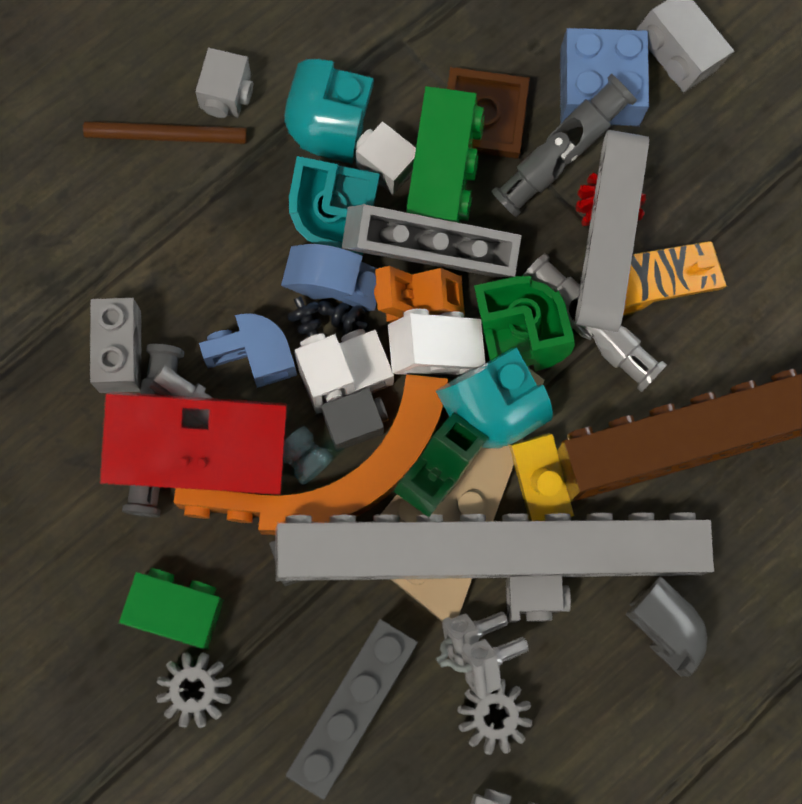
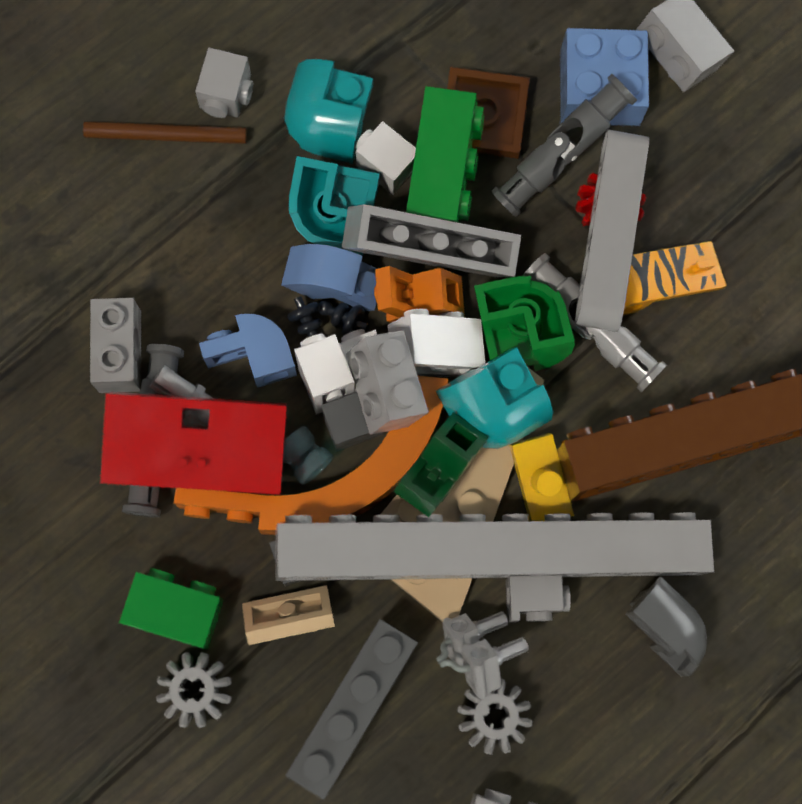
(287, 615): none -> tan plate
(386, 382): none -> light grey brick

